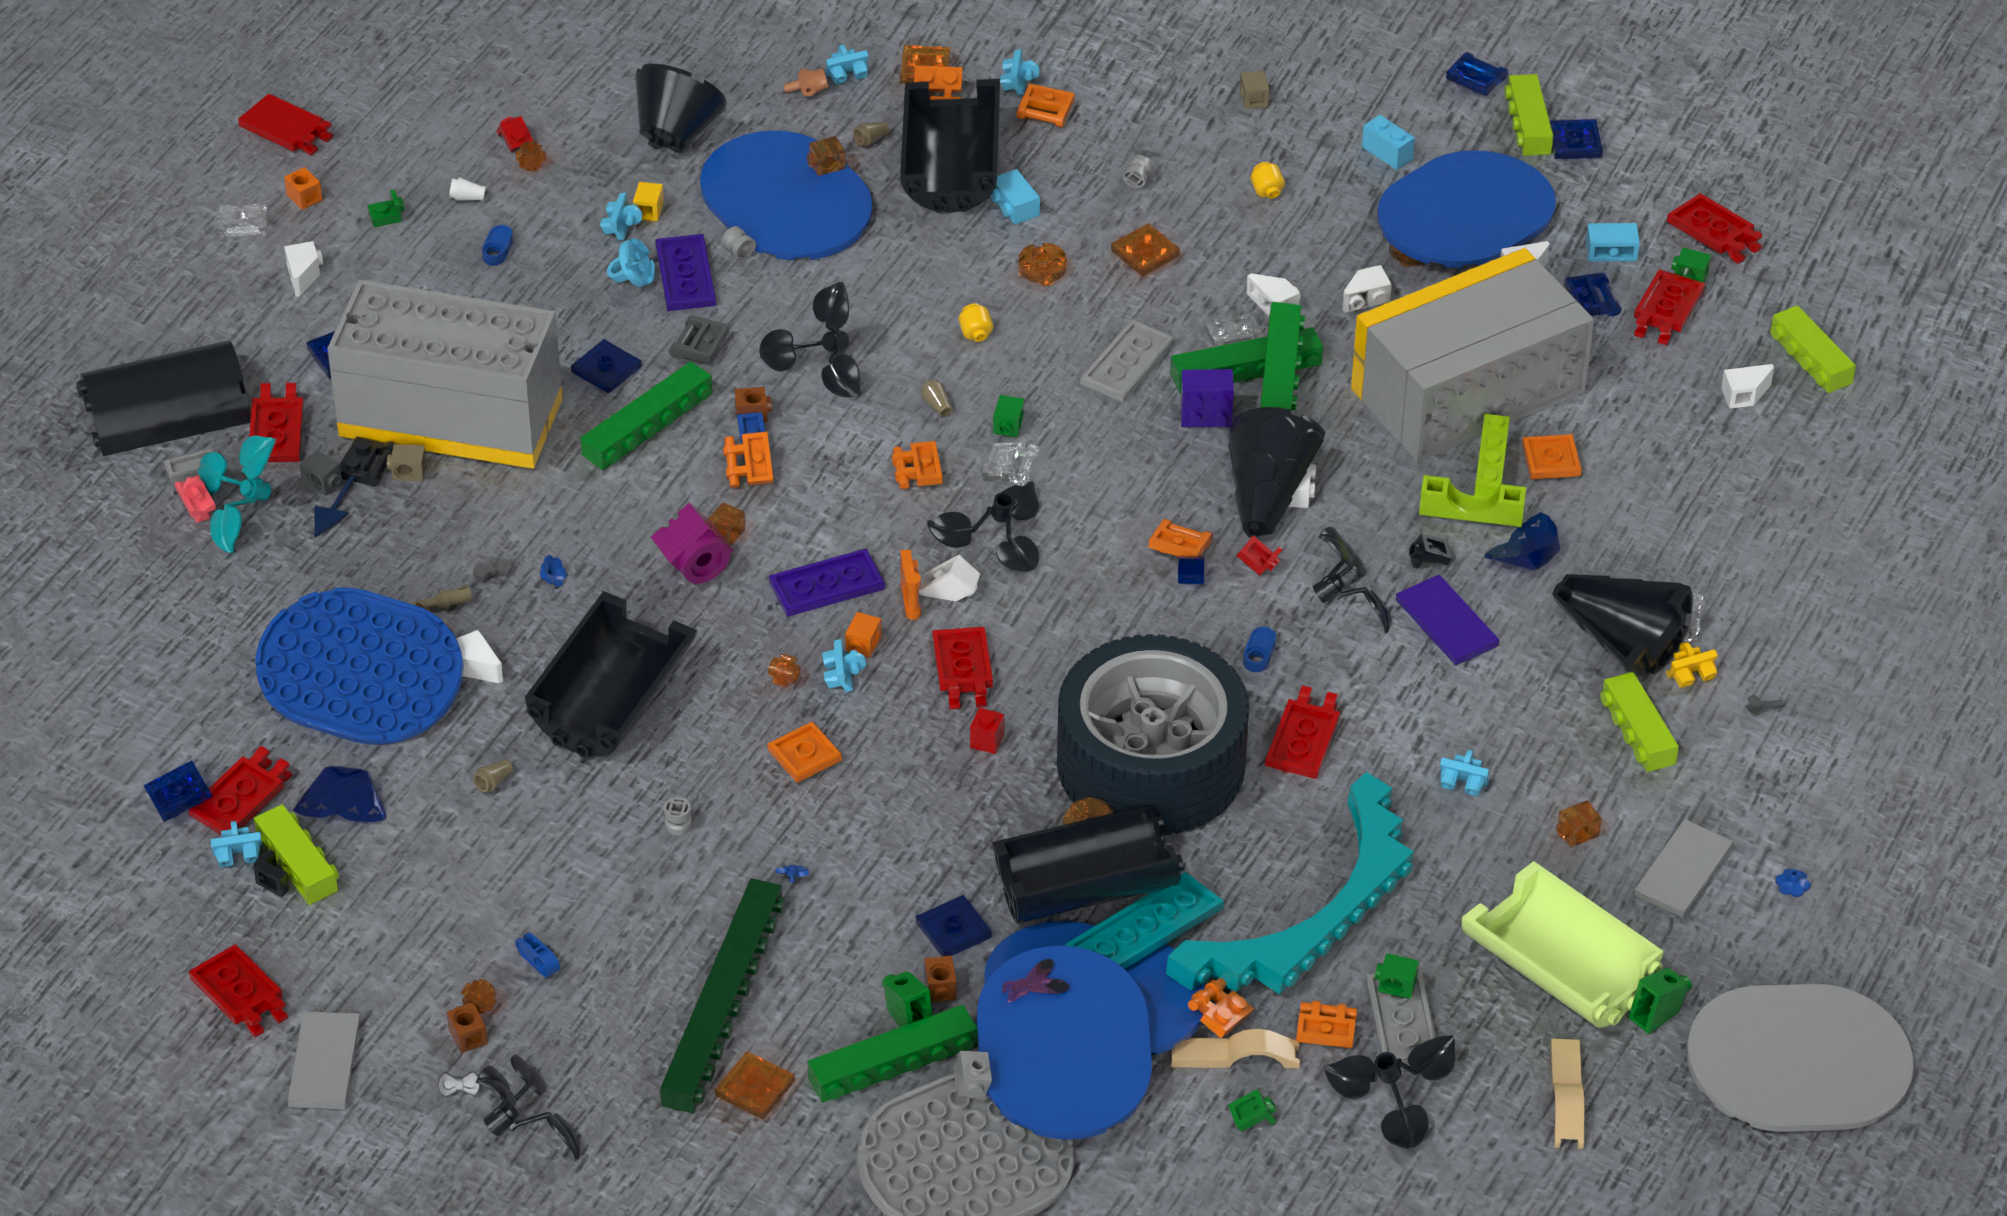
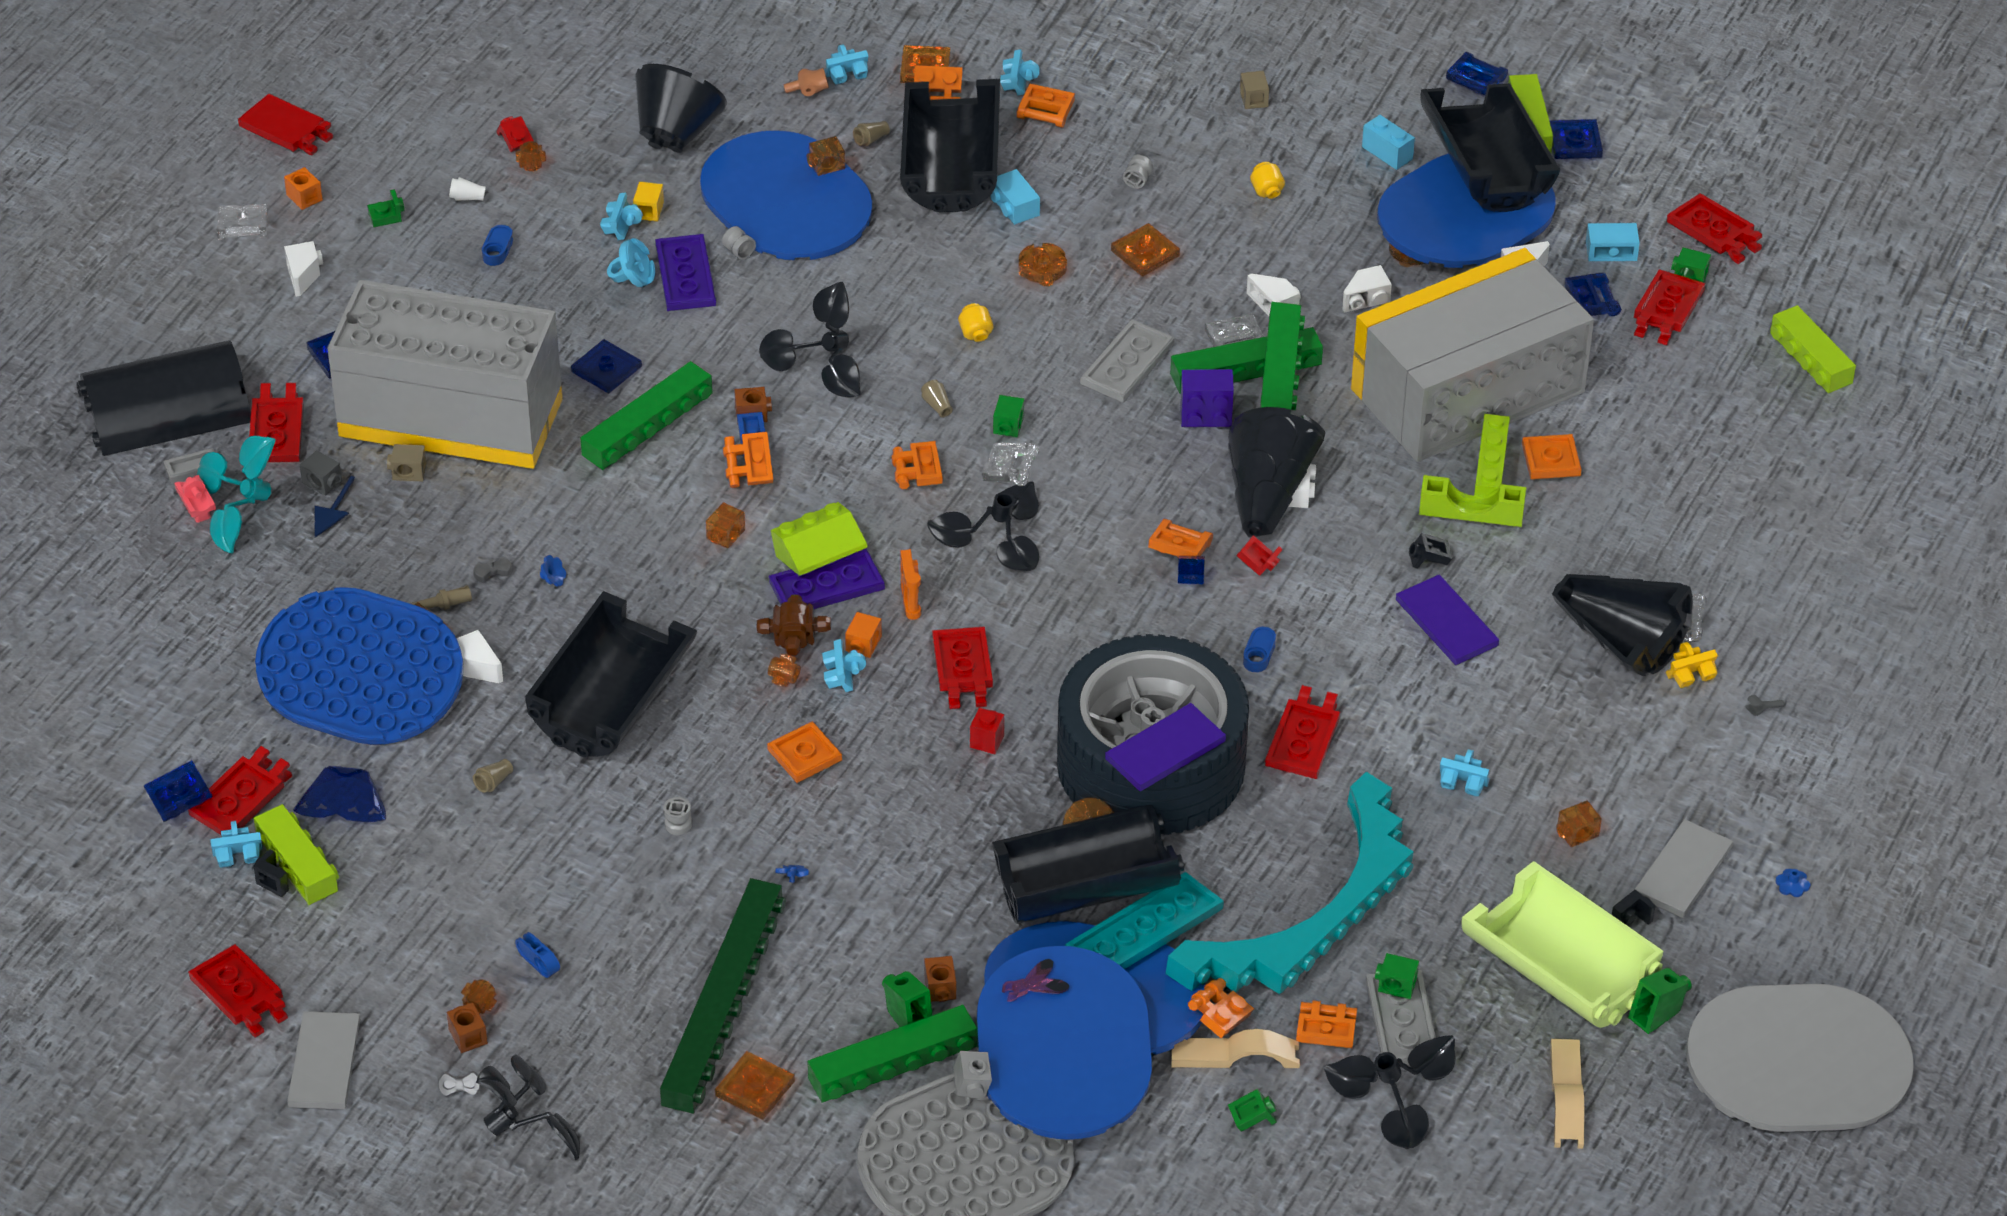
(360, 458): black plate -> none
(694, 545): magenta piece -> none
(706, 342): dark grey plate -> none
(793, 625): none -> reddish brown piece
(817, 538): none -> lime slope
(950, 580): white slope -> none
(953, 926): clear blue plate -> none
(1165, 747): none -> dark purple tile
(1332, 583): black plant -> none
(1494, 147): none -> black cylinder
(1533, 551): clear blue piece -> none
(1634, 906): none -> black bracket
(1639, 722): lime brick -> none
(1746, 385): white slope -> none

